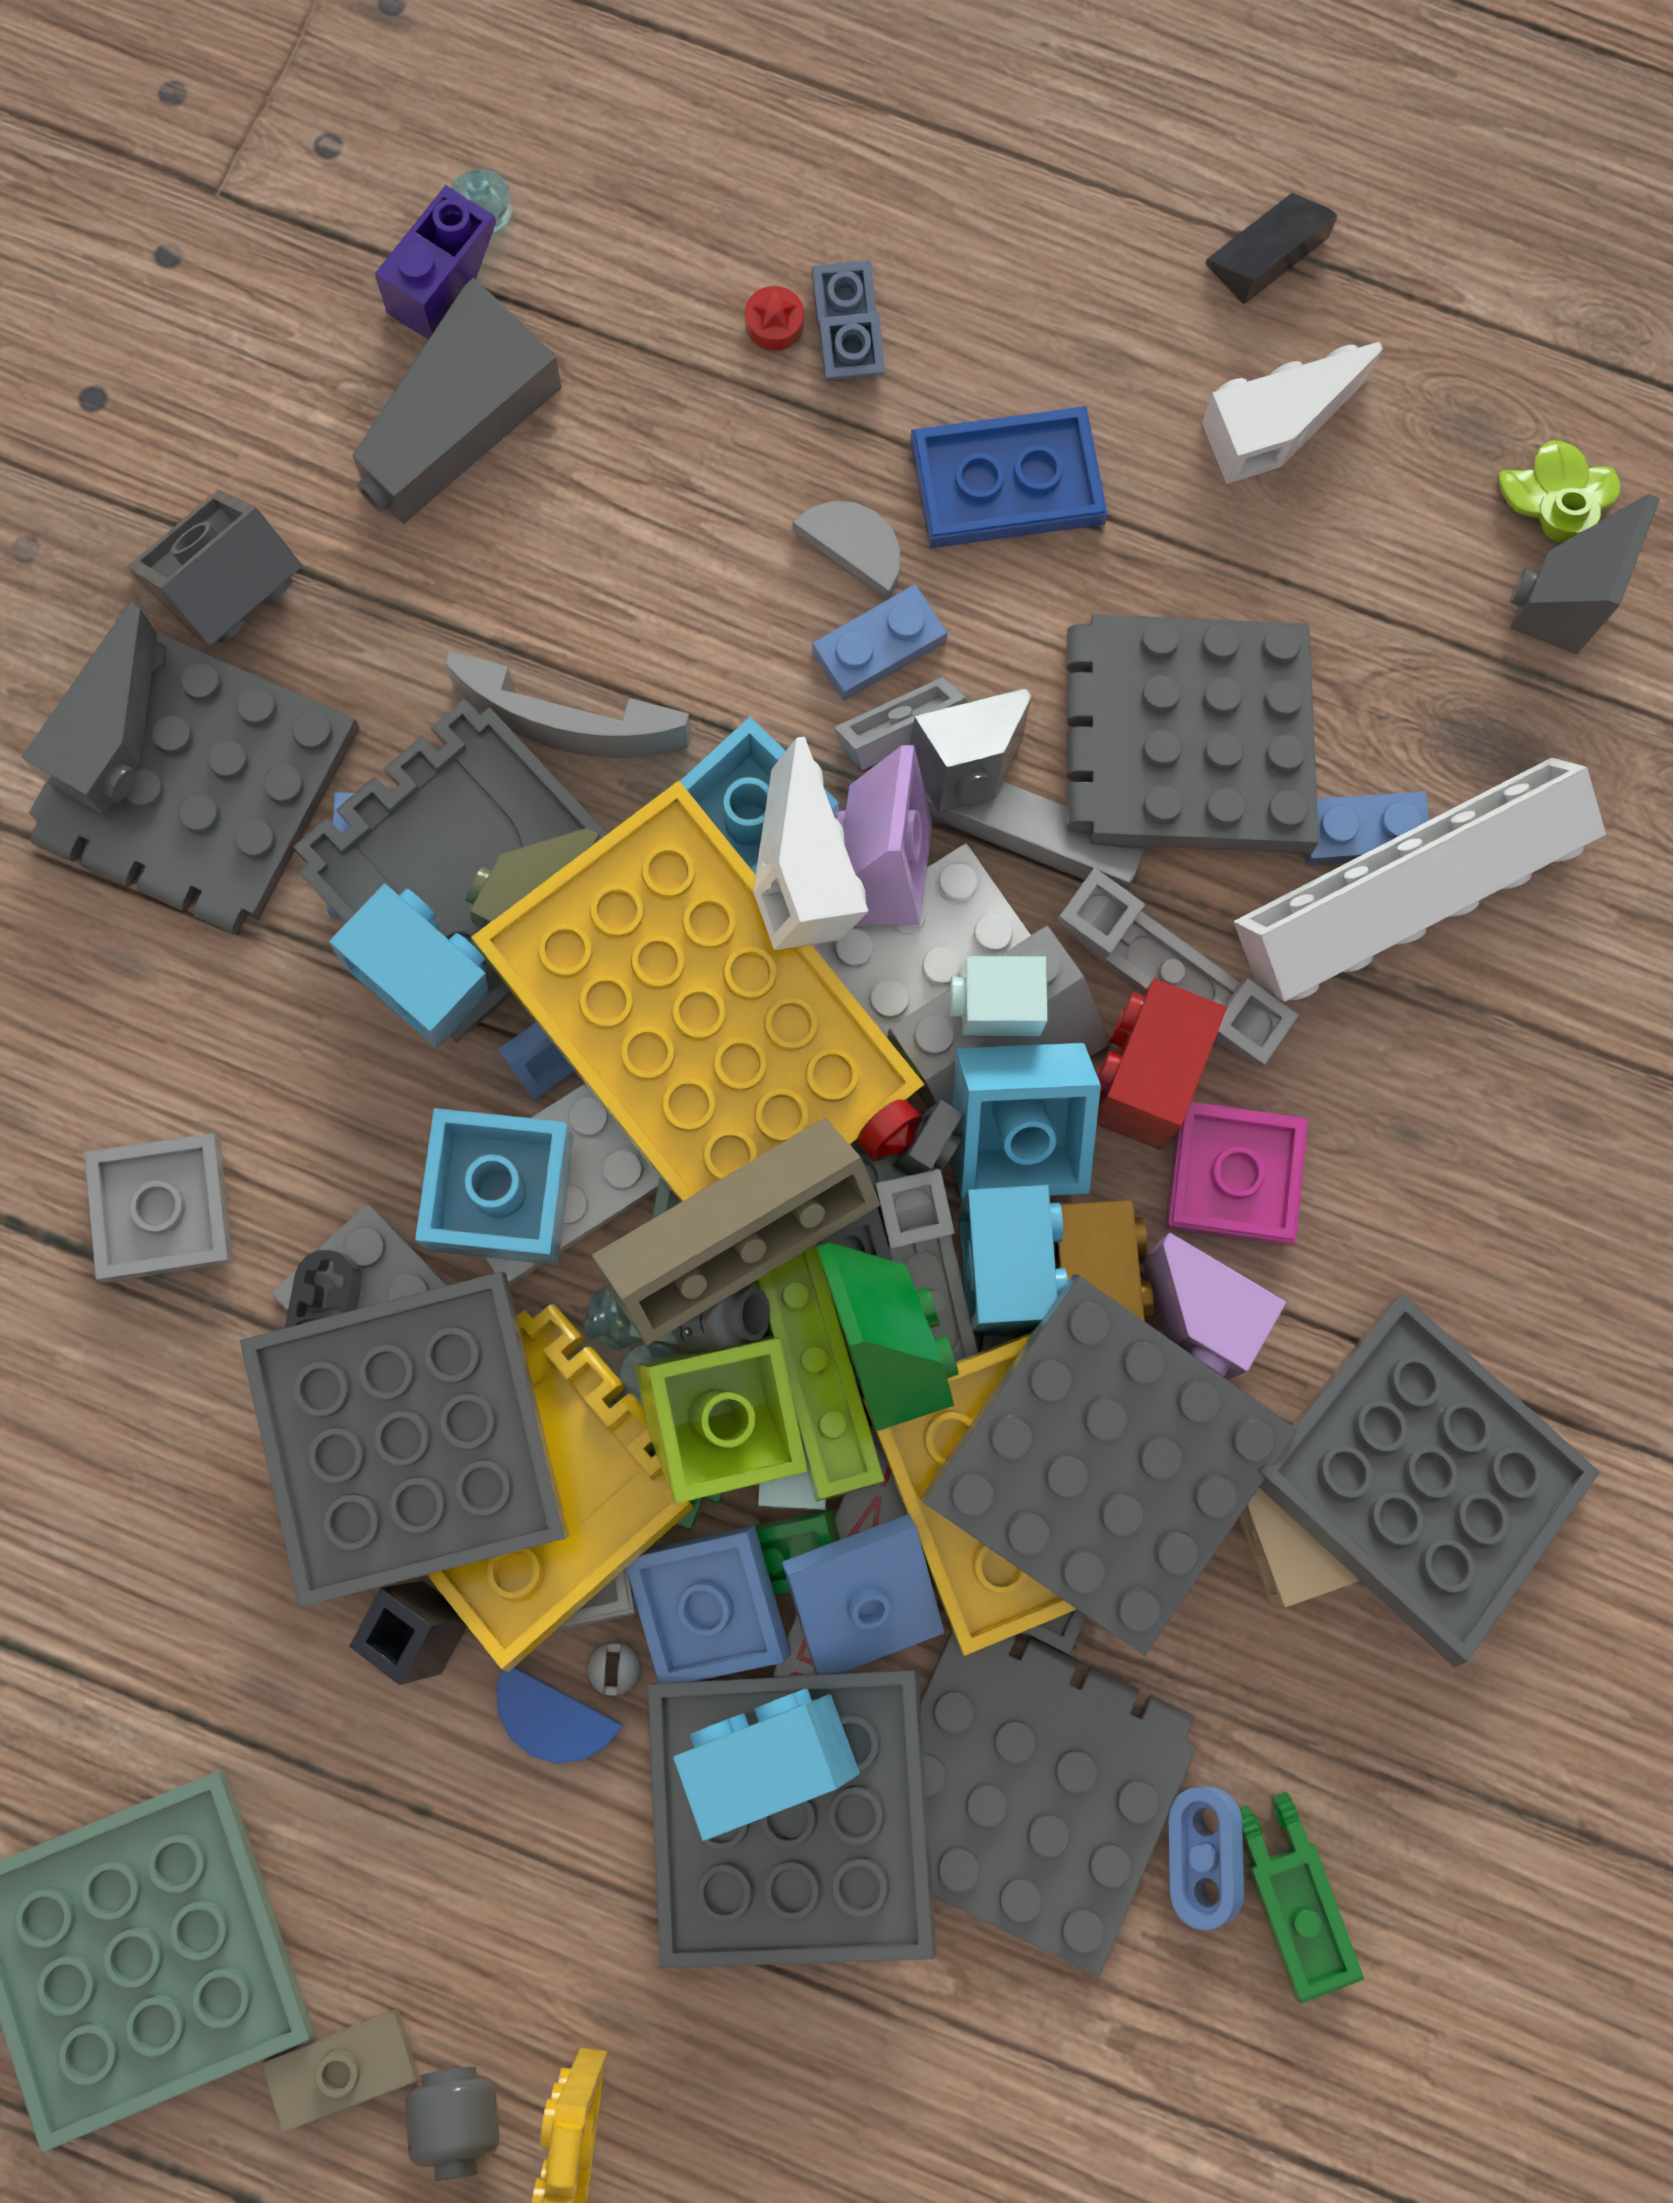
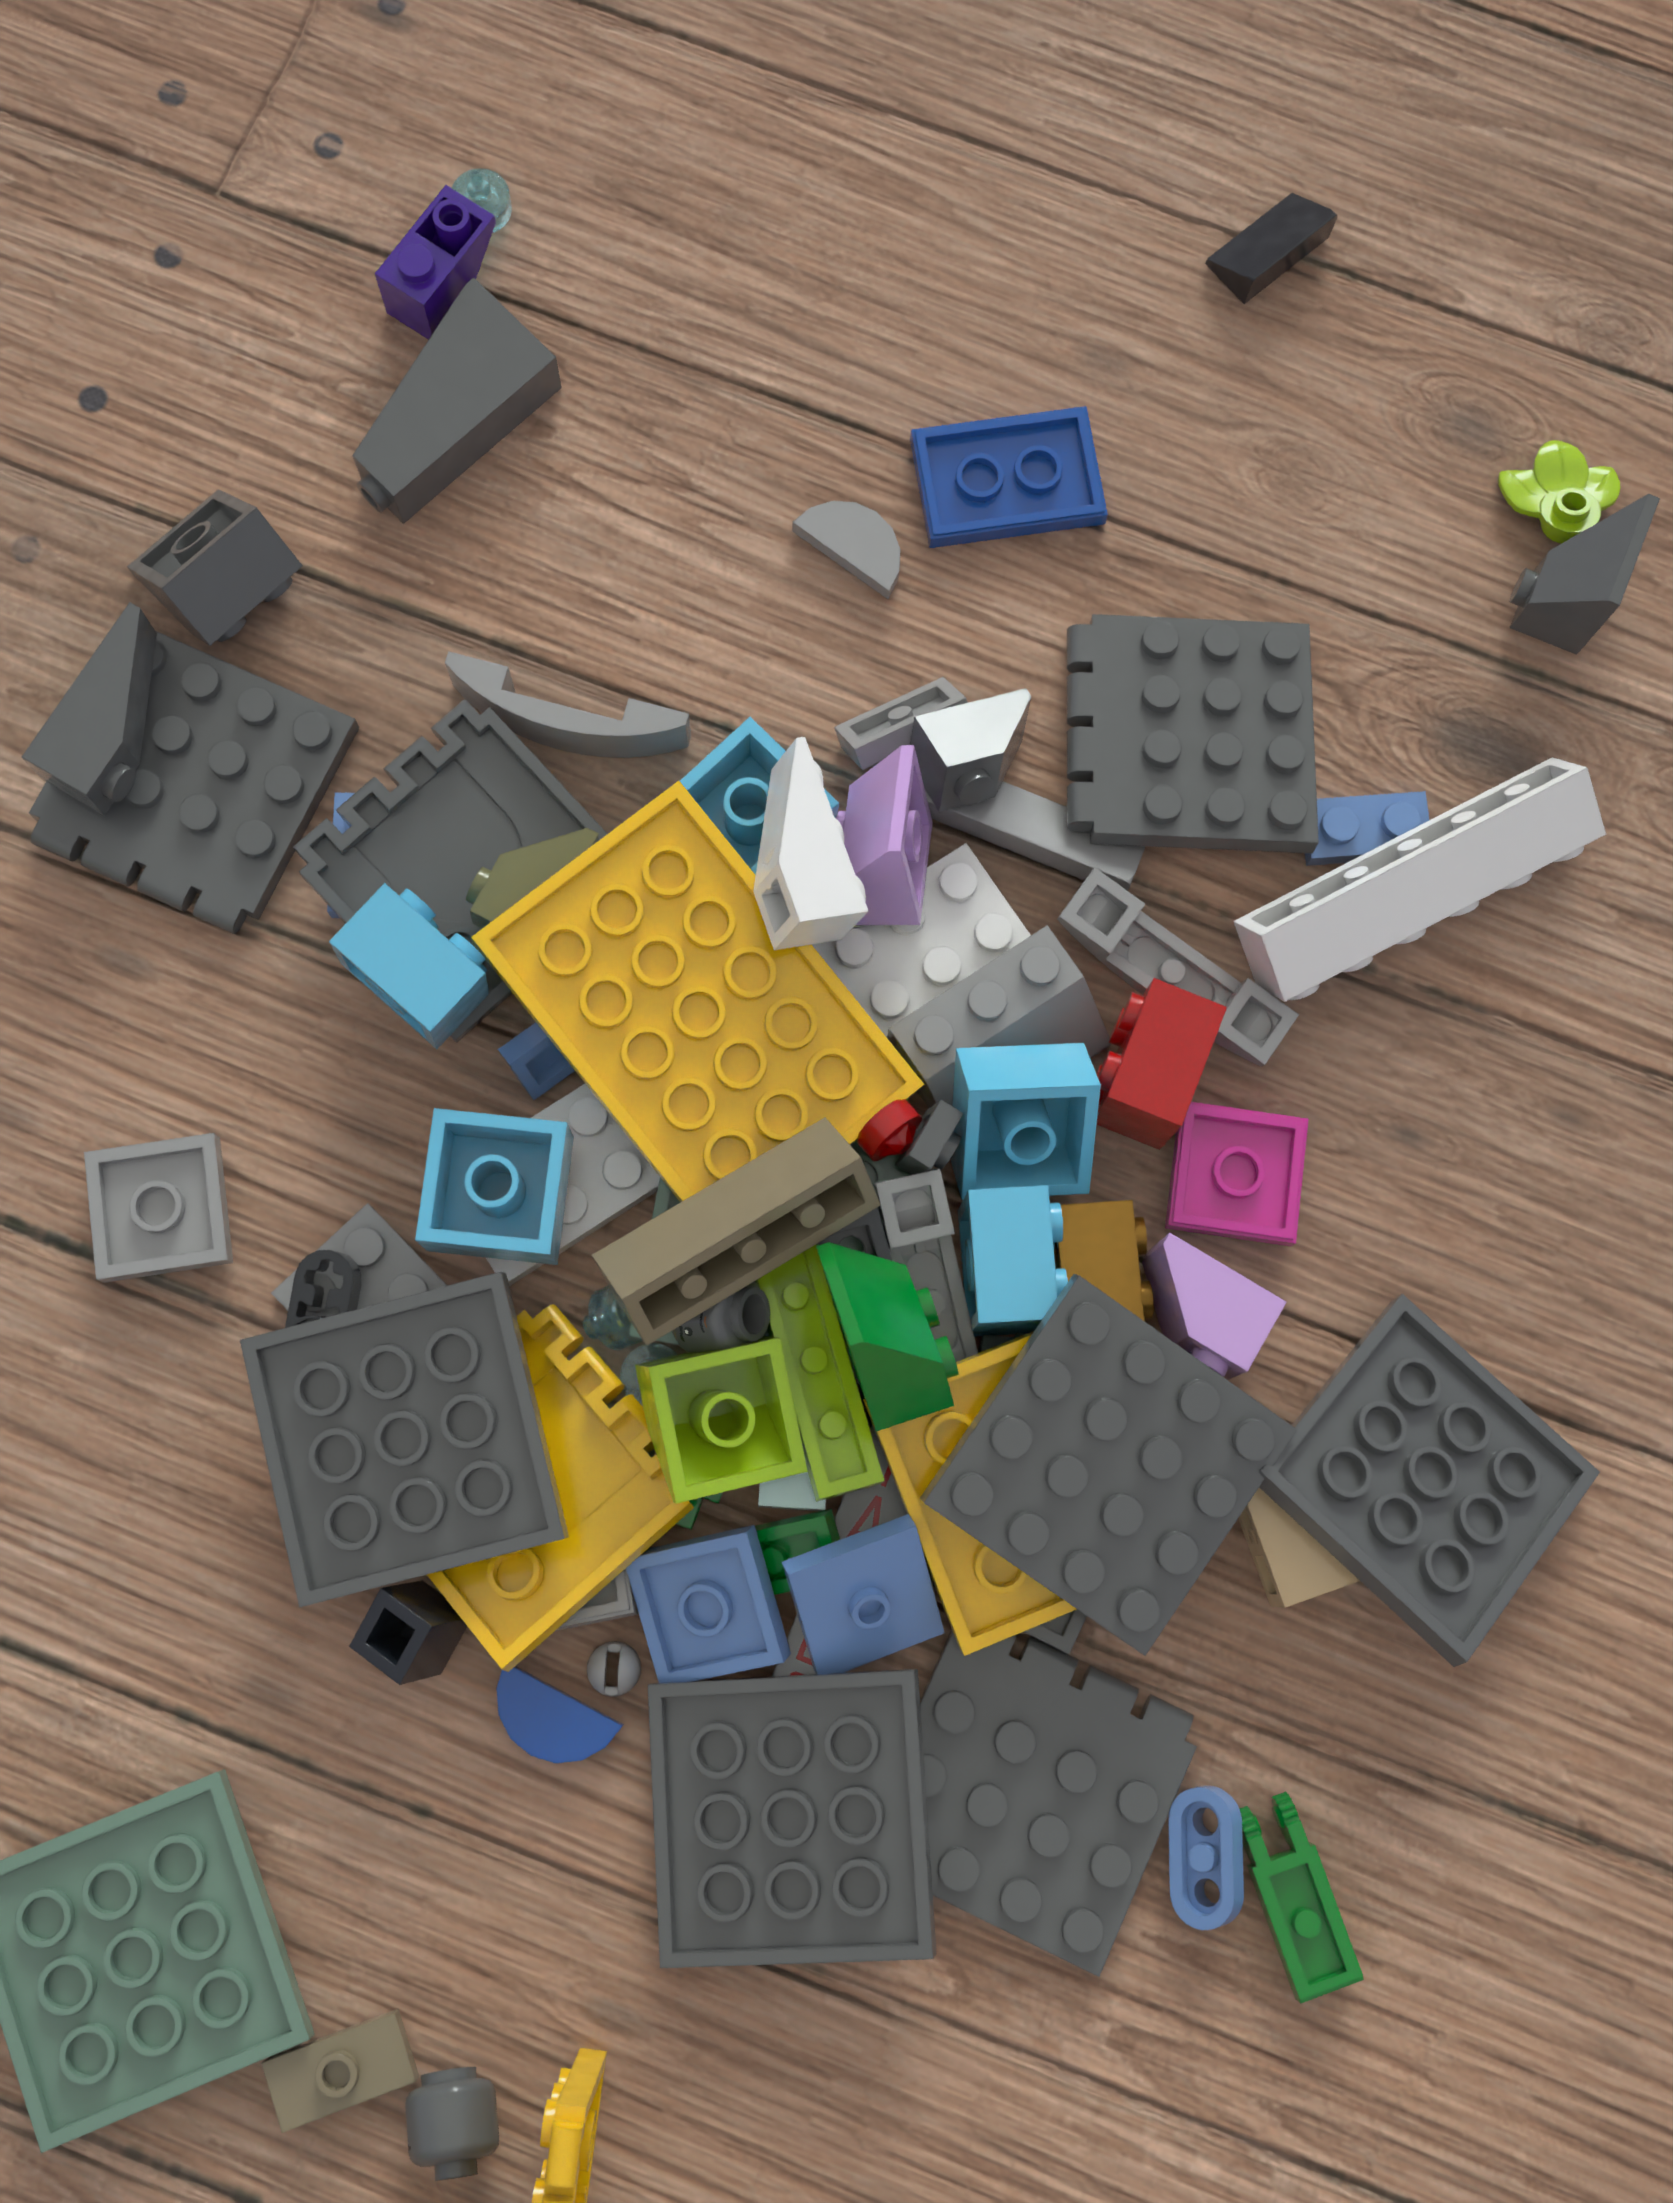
(764, 1768): medium azure brick -> none
(774, 318): red tile -> none
(847, 320): sand blue slope -> none
(879, 642): medium blue plate -> none
(1001, 996): light aqua brick -> none
(1269, 419): white slope -> none

